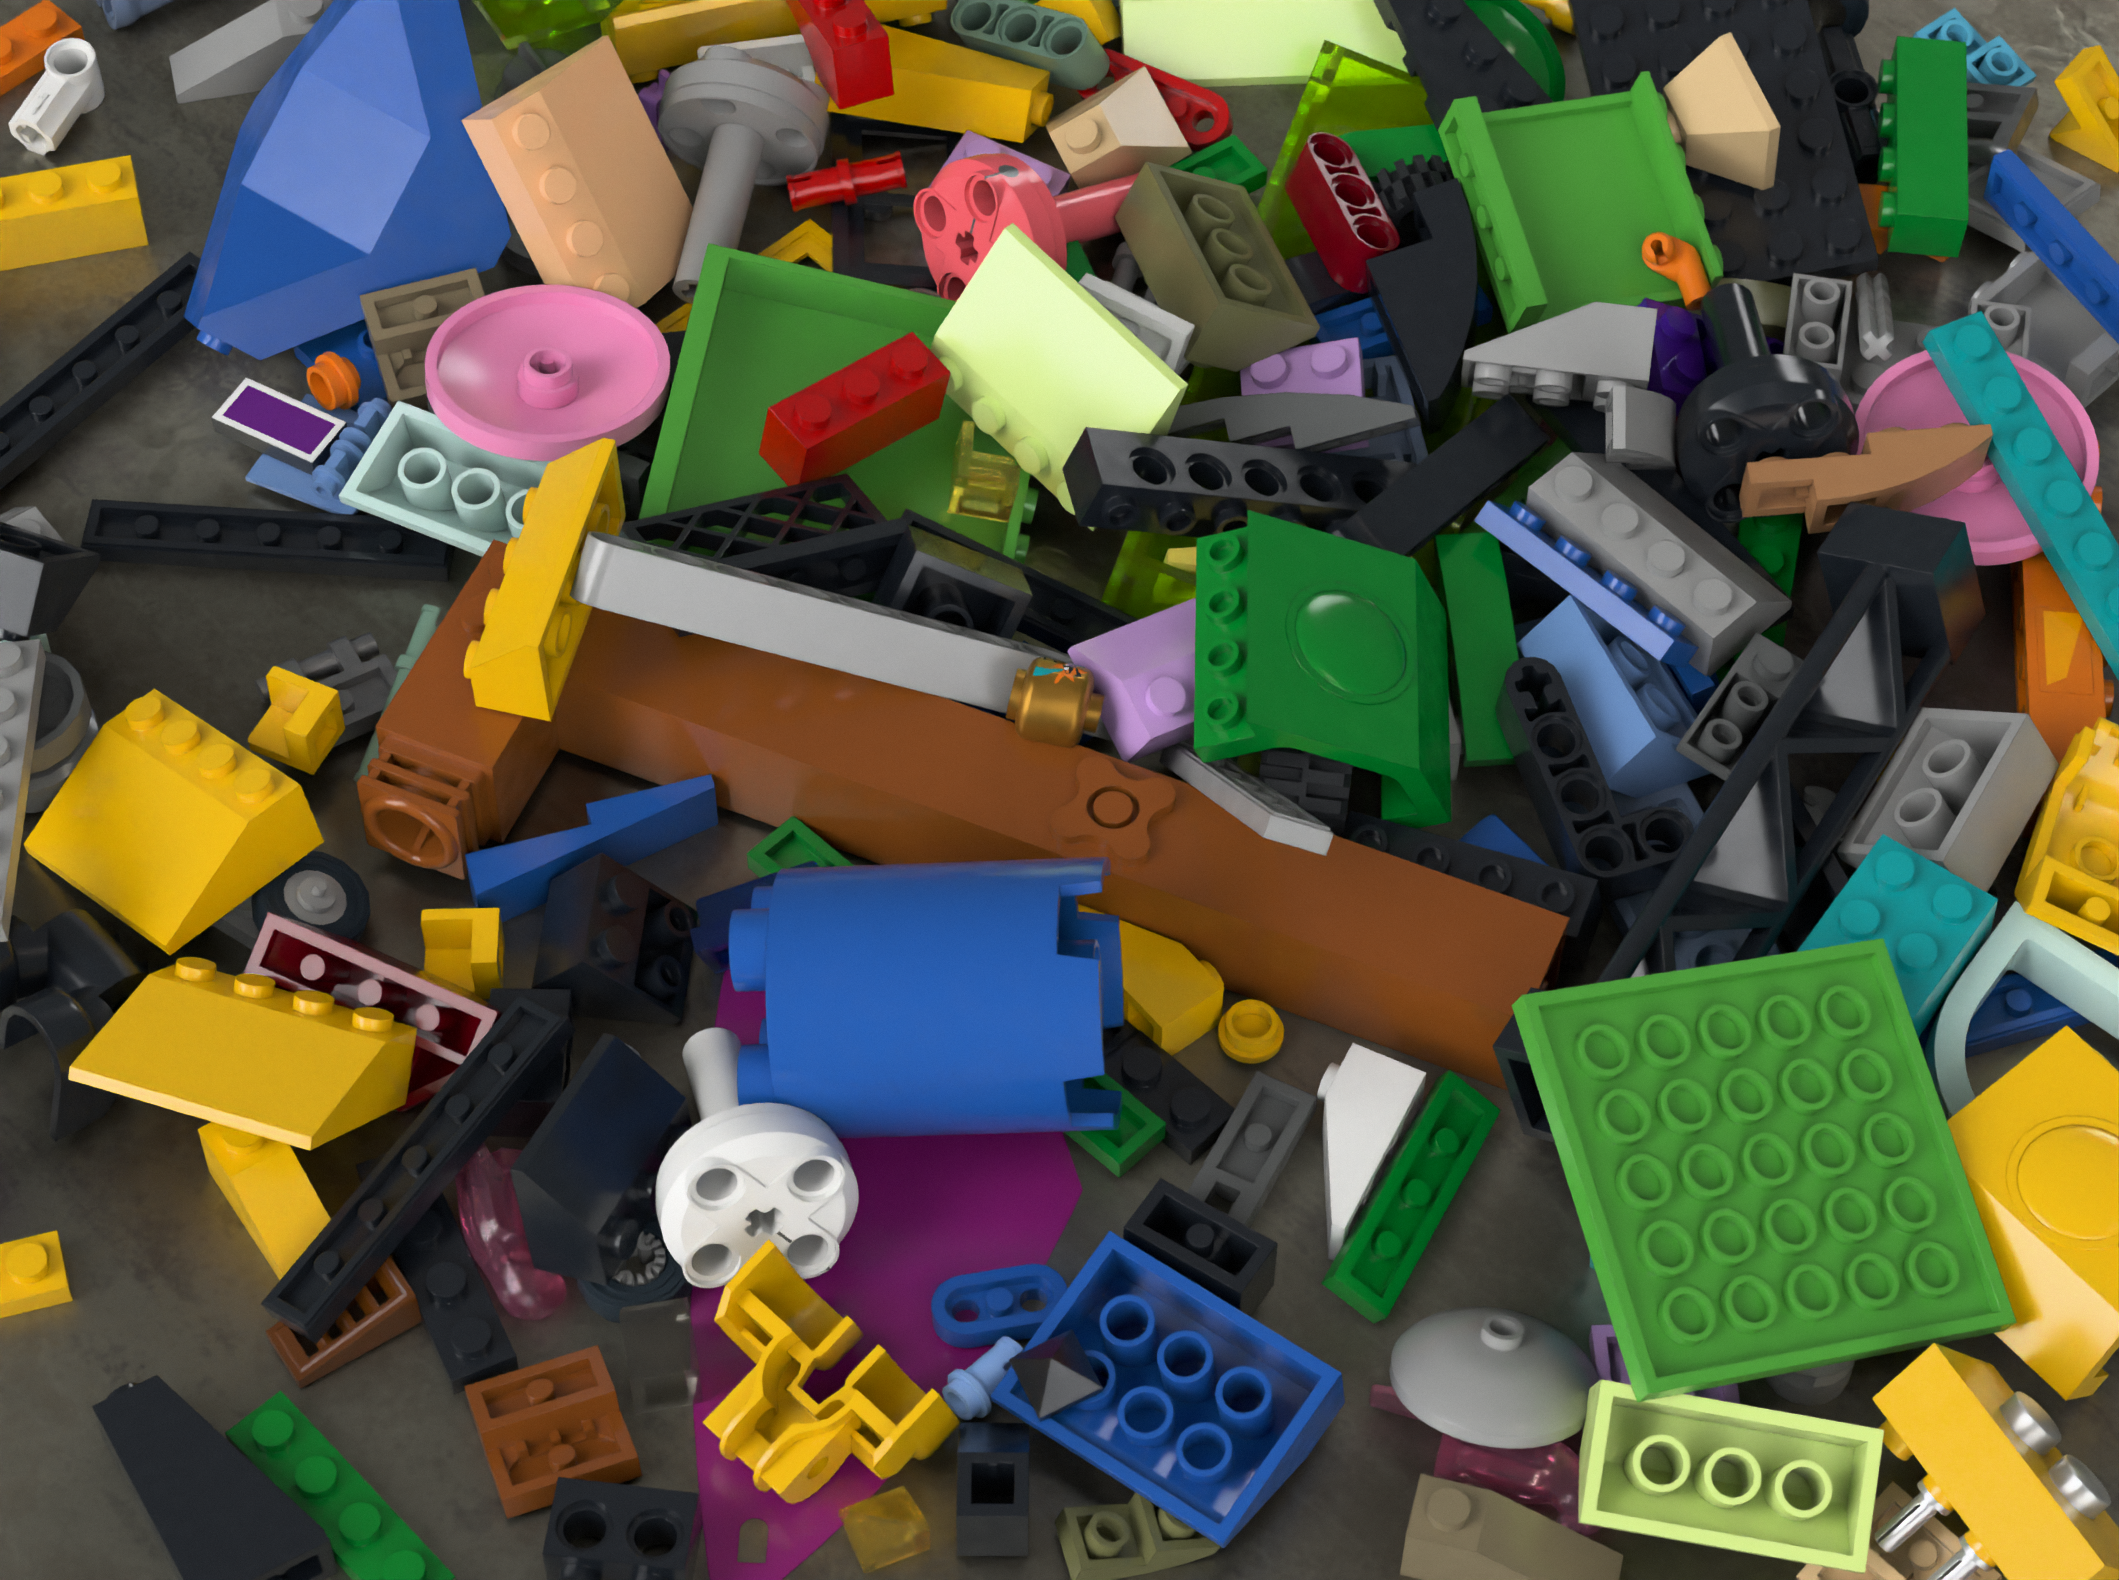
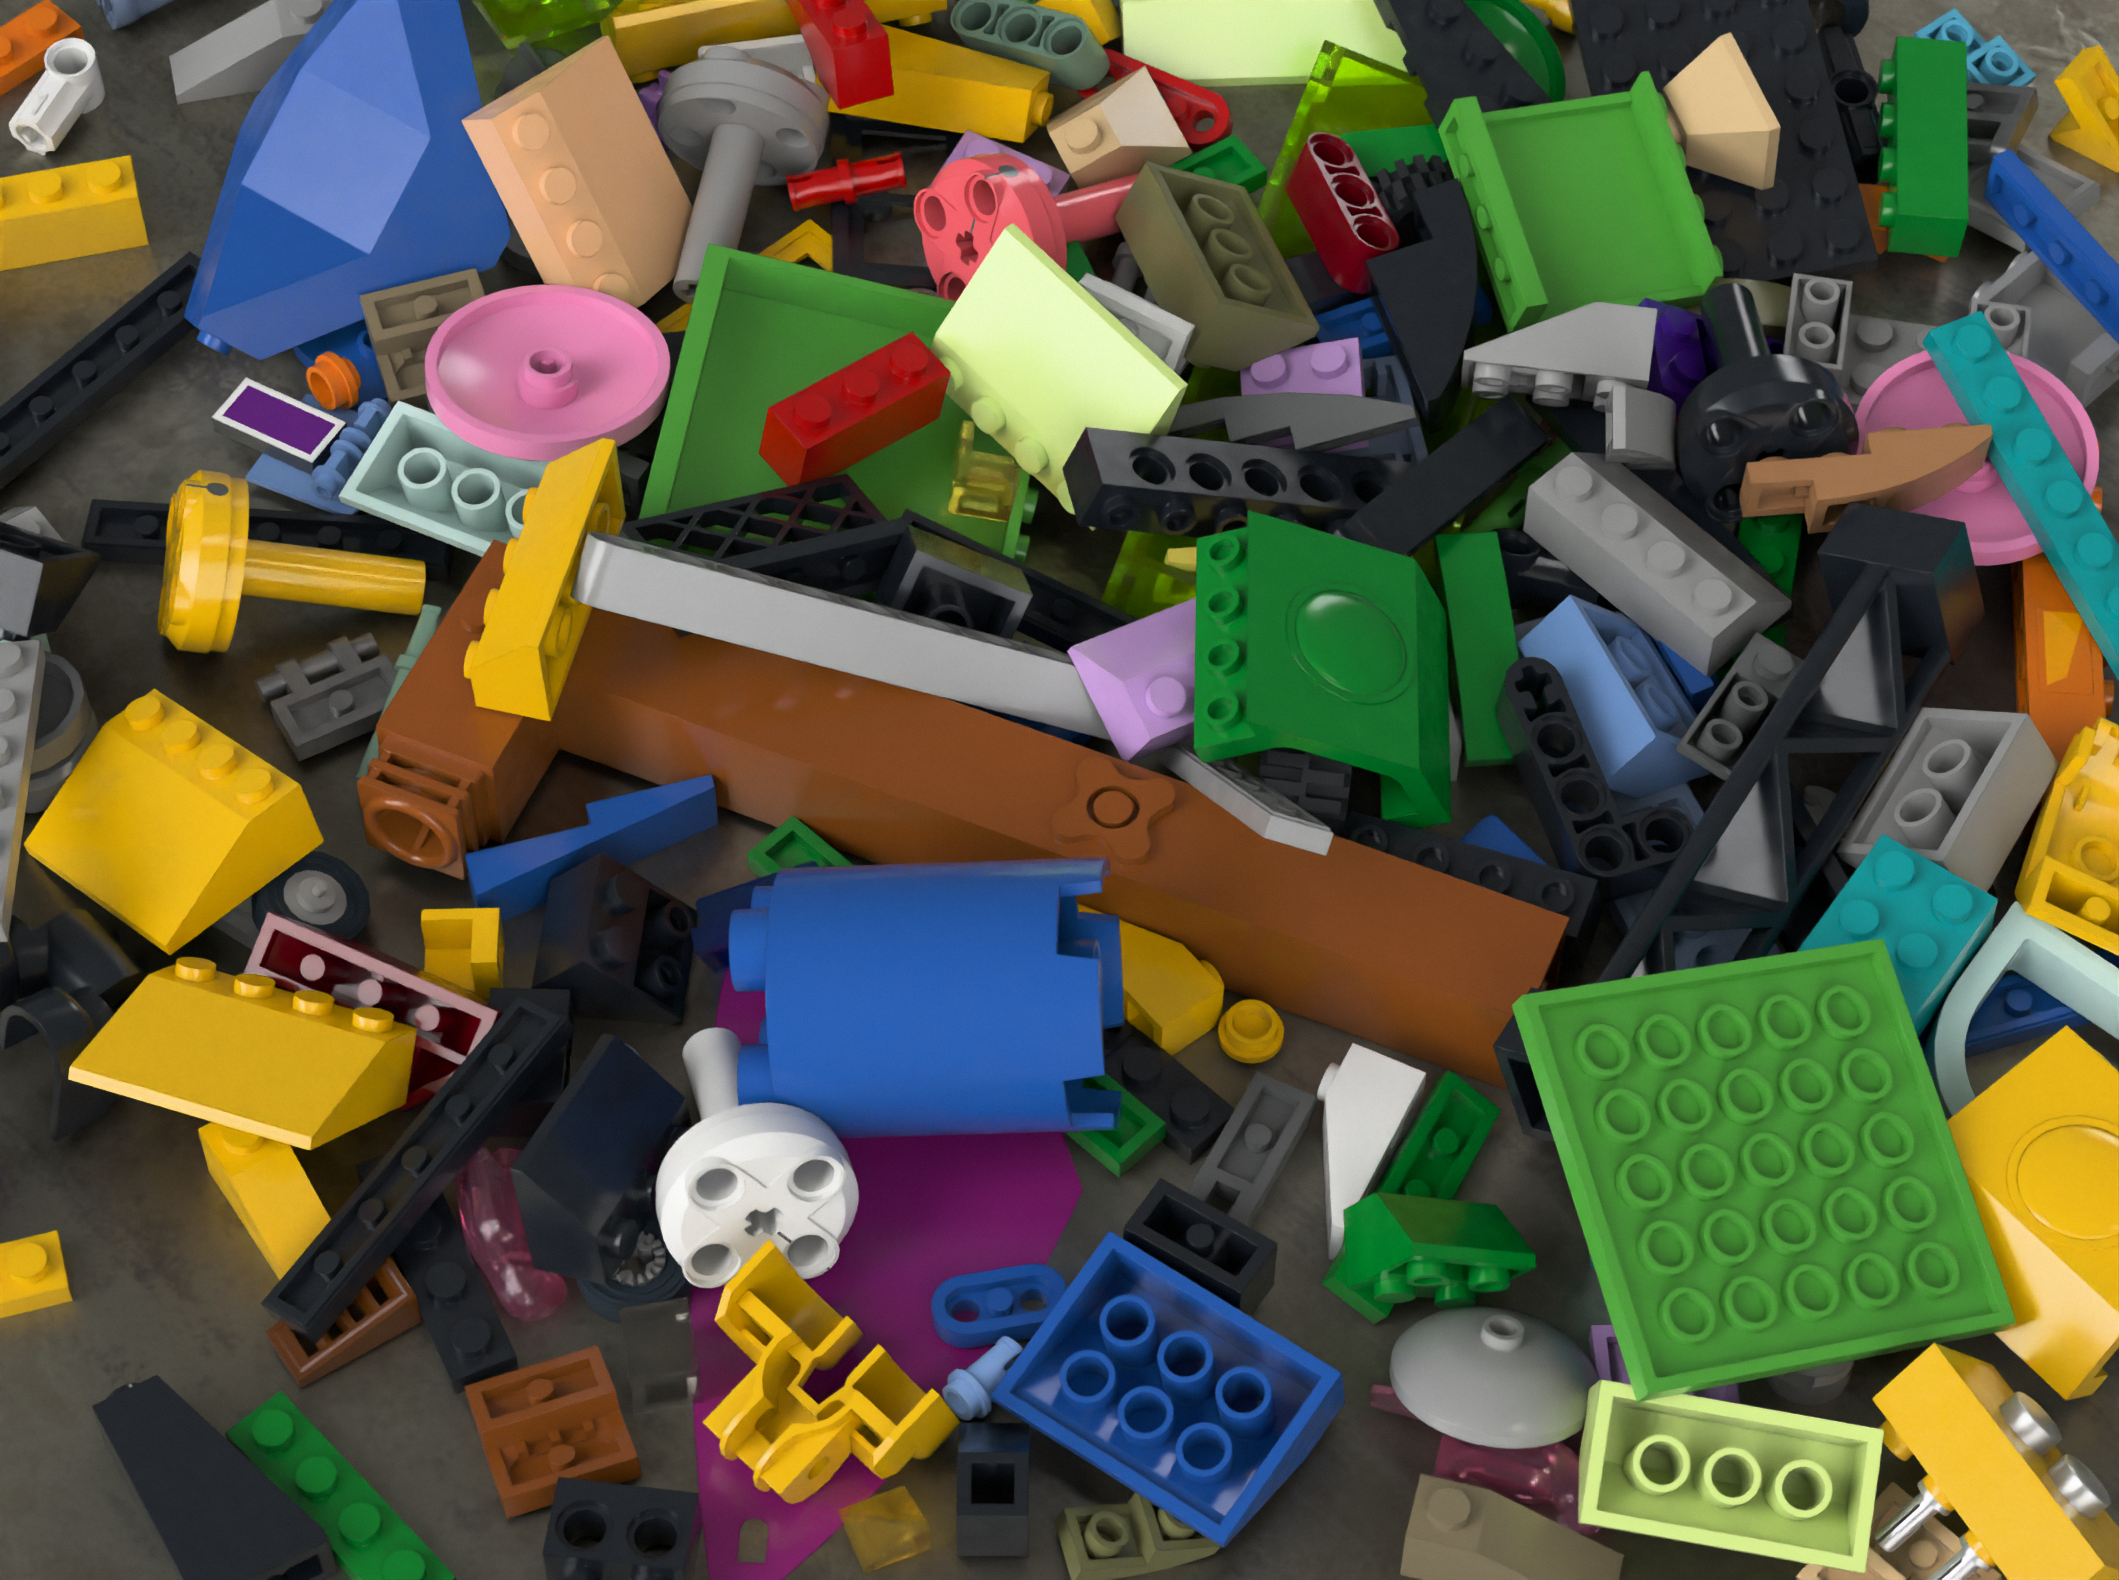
(216, 563): none -> yellow piece
(300, 722): yellow panel -> none
(1054, 702): pearl gold head -> none
(1056, 1375): black slope -> none
(1431, 1249): none -> green slope
(1605, 594): plate -> none
(1679, 263): orange arm -> none
(1874, 316): light grey axle -> none

